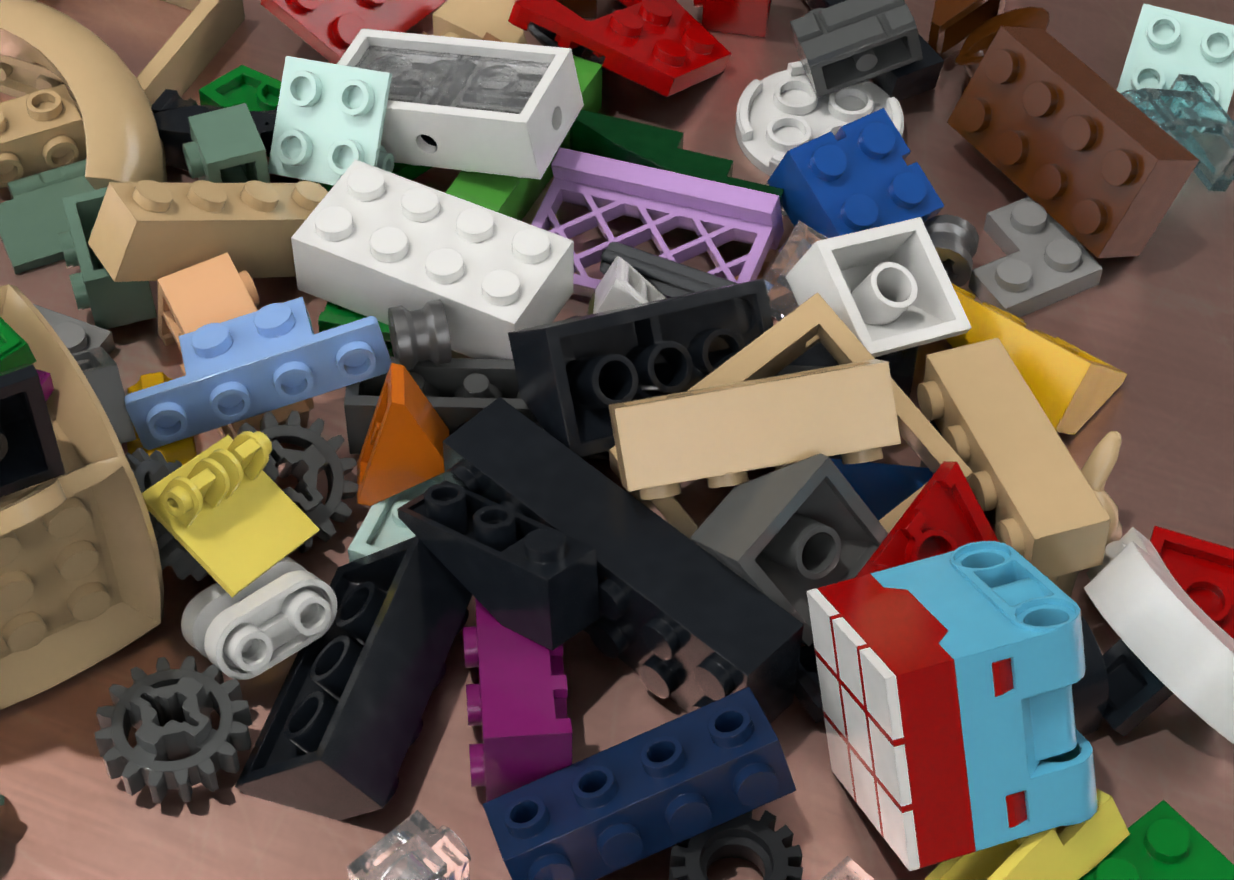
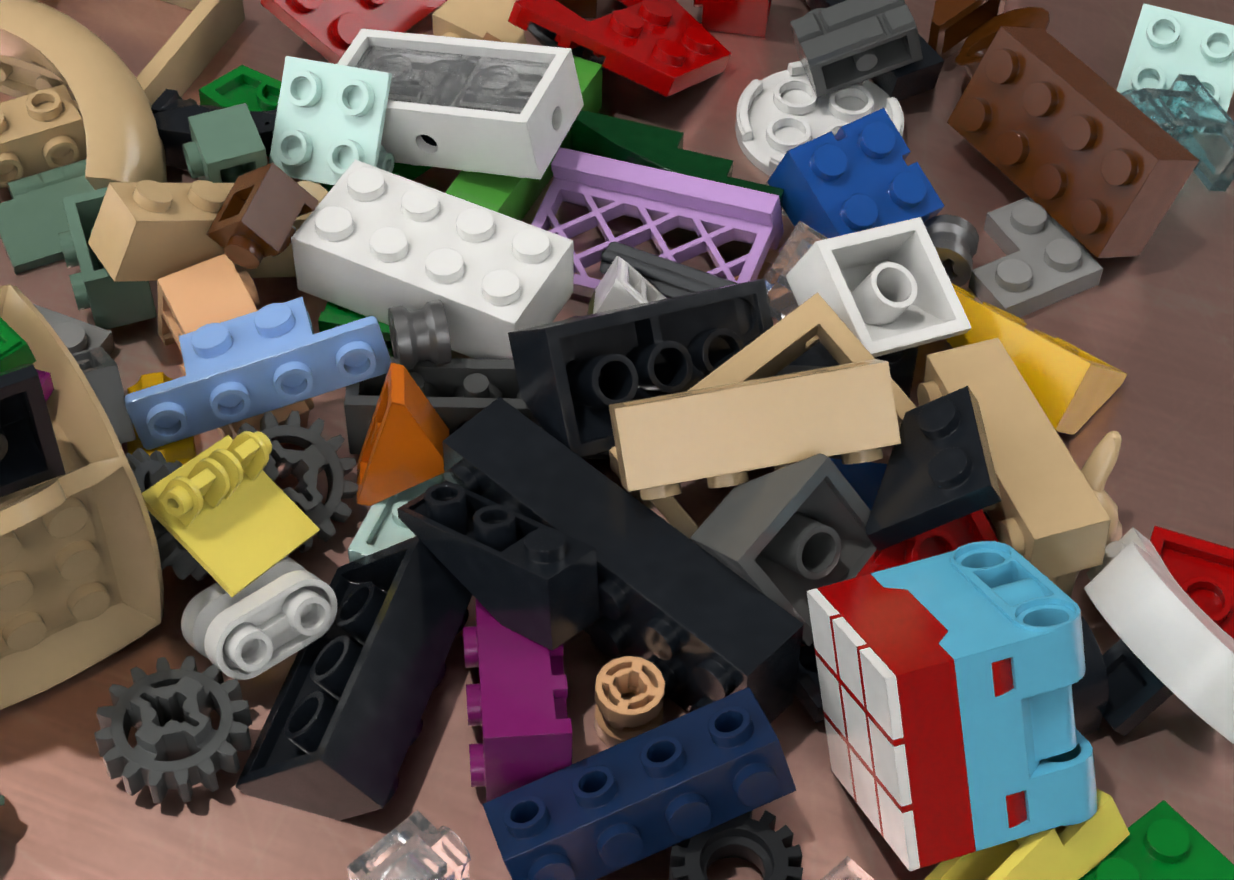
(260, 215): none -> reddish brown brick
(628, 699): none -> light nougat wheel
(935, 472): none -> black wing

